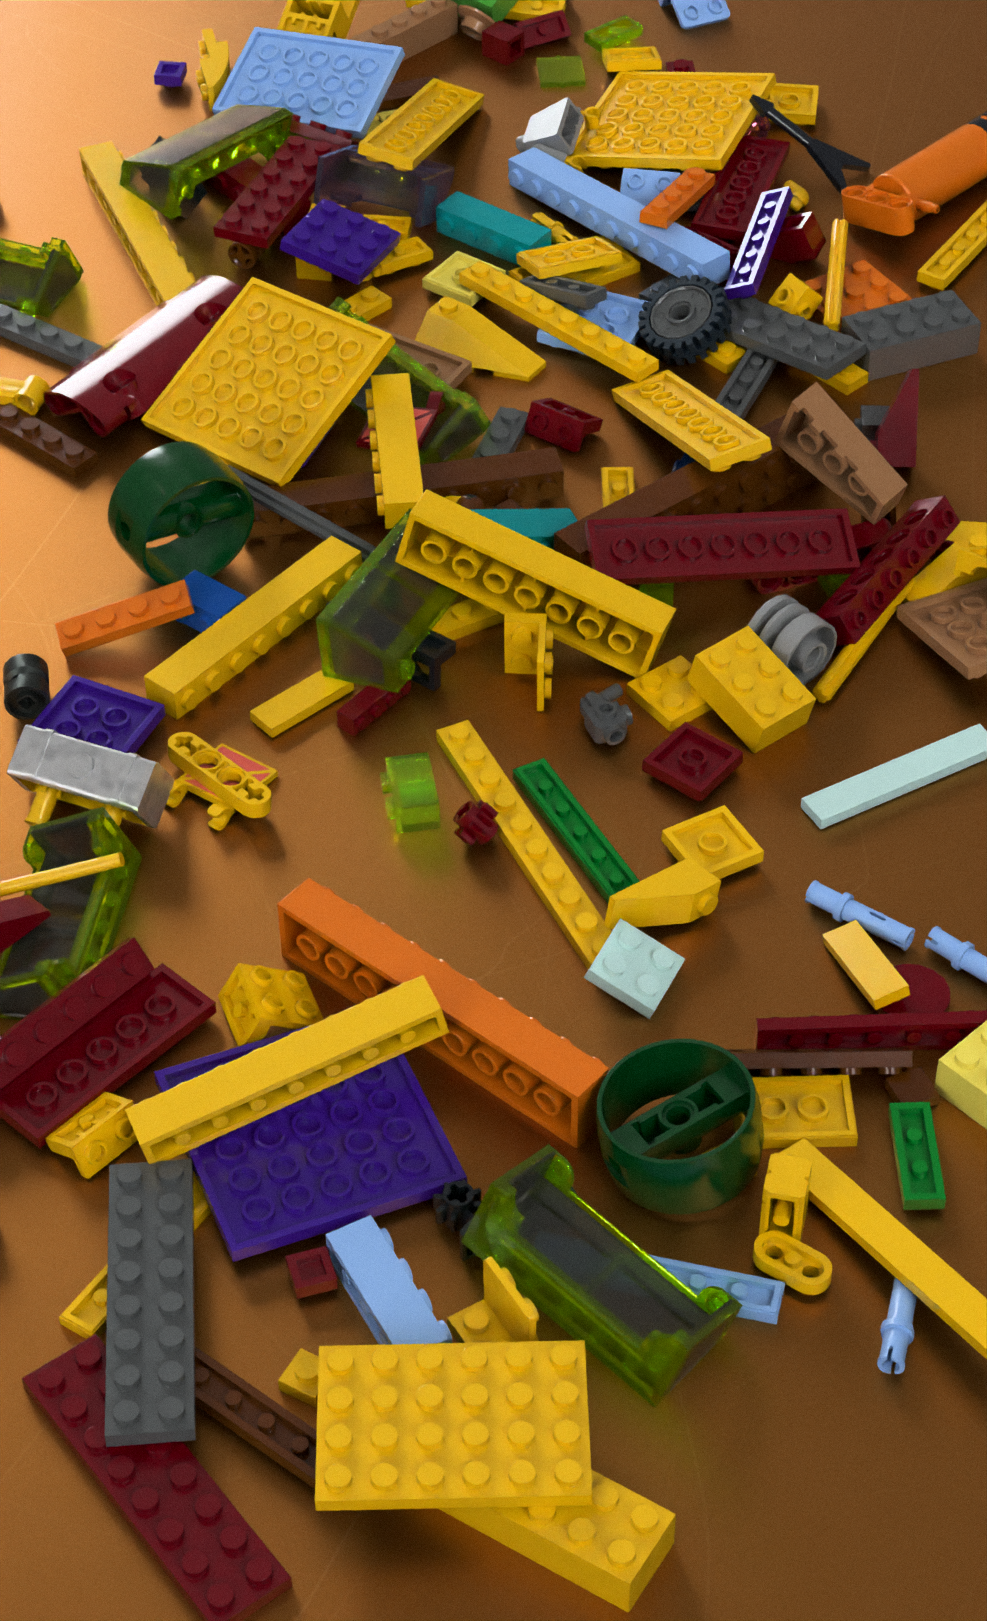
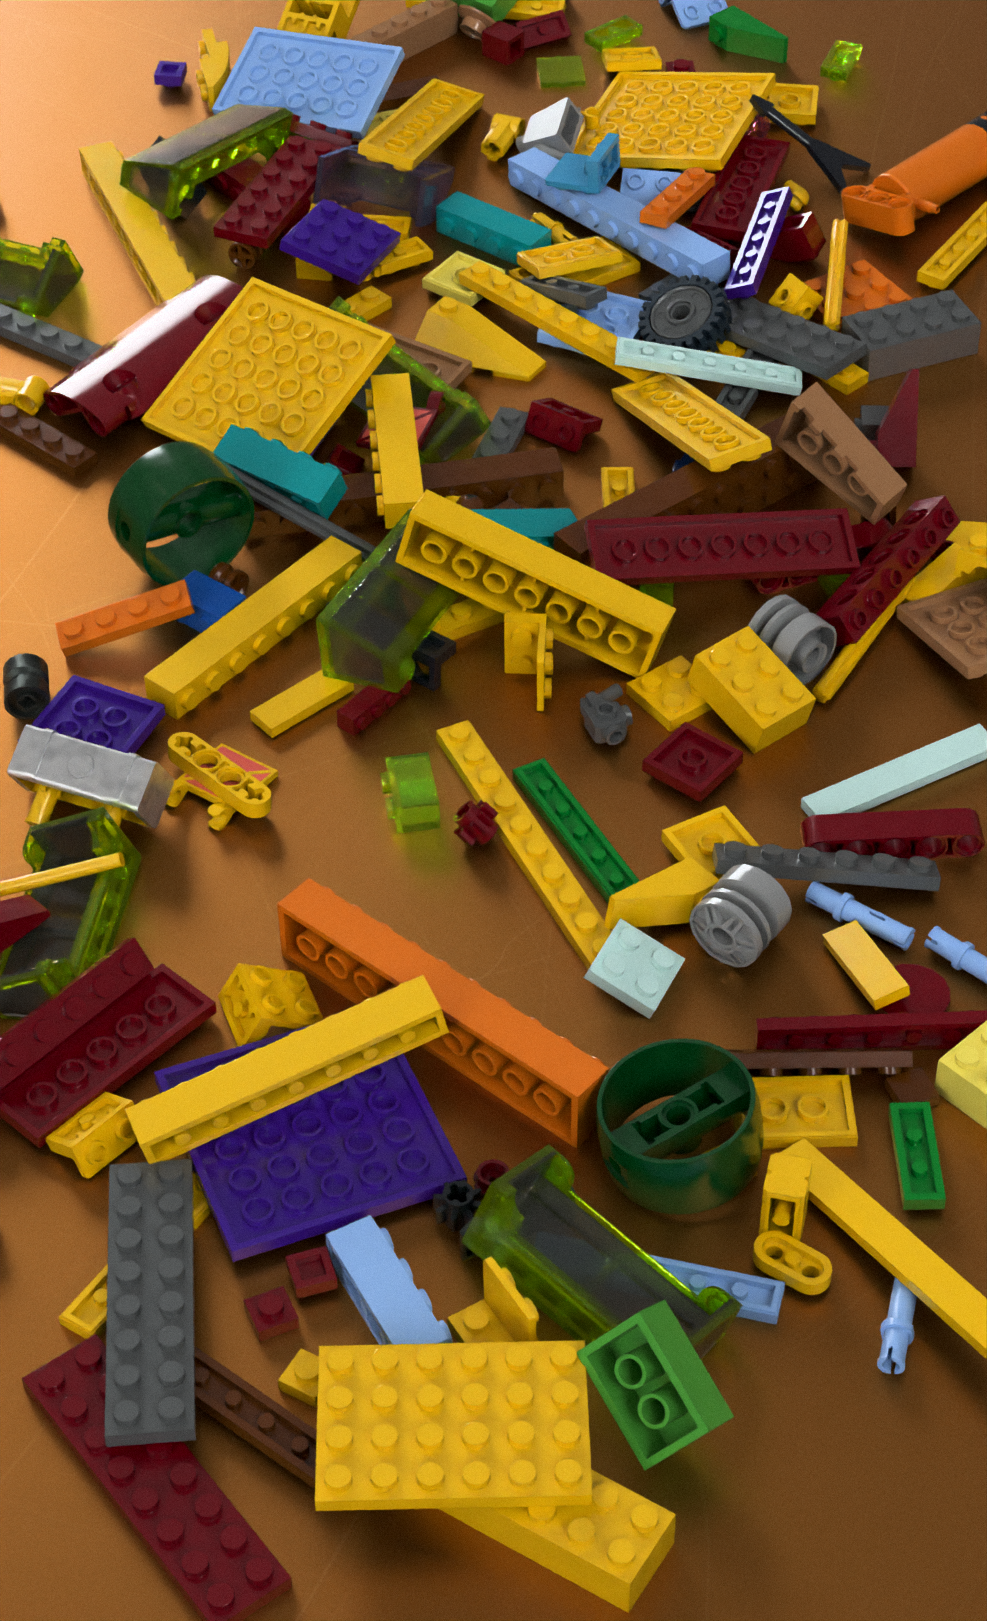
(232, 578): none -> reddish brown wheel
(271, 1313): none -> dark red plate
(283, 470): none -> teal brick
(345, 460): none -> dark red slope
(488, 1171): none -> dark red plate
(502, 134): none -> yellow piece
(587, 172): none -> dark azure bracket
(654, 1384): none -> bright green brick
(708, 366): none -> light aqua tile
(740, 915): none -> light grey wheel
(746, 35): none -> green slope
(830, 867): none -> dark grey plate
(840, 60): none -> clear neon green plate
(897, 833): none -> dark red beam

